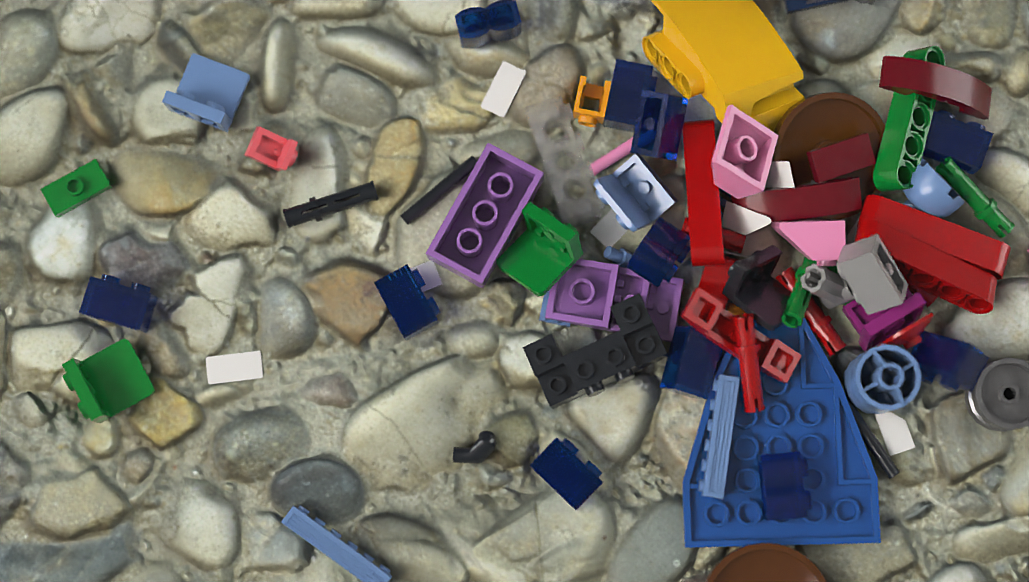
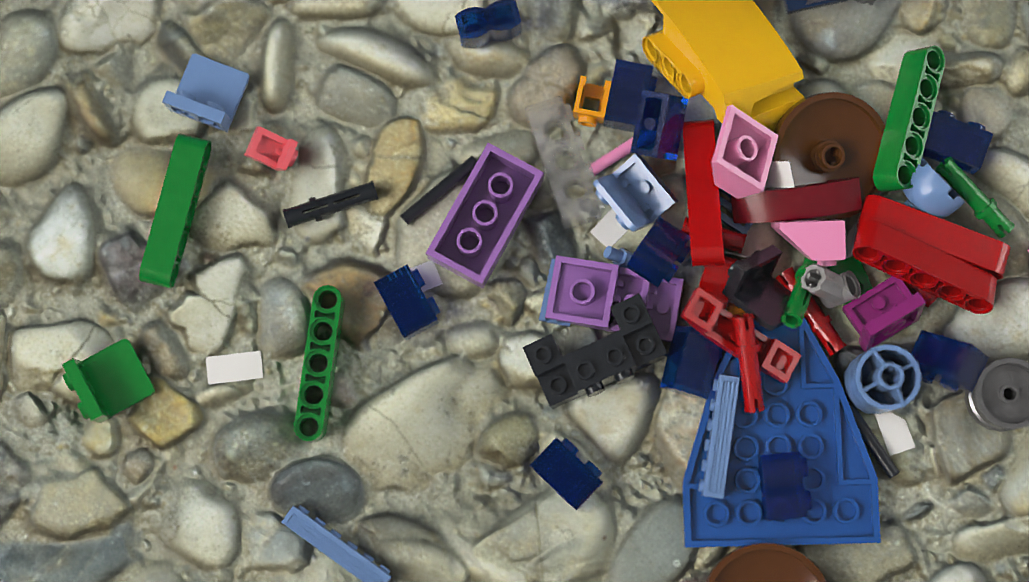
(76, 188): green plate -> none
(119, 304): clear blue brick -> none
(175, 211): none -> green beam
(313, 349): none -> green beam
(478, 451): black arm -> none
(503, 89): white sticker -> none
(542, 251): green bracket -> none
(743, 219): white sticker -> none
(841, 157): dark red tile -> none
(872, 274): light grey brick -> none
(910, 335): red dish -> none
(936, 82): dark red slope -> none

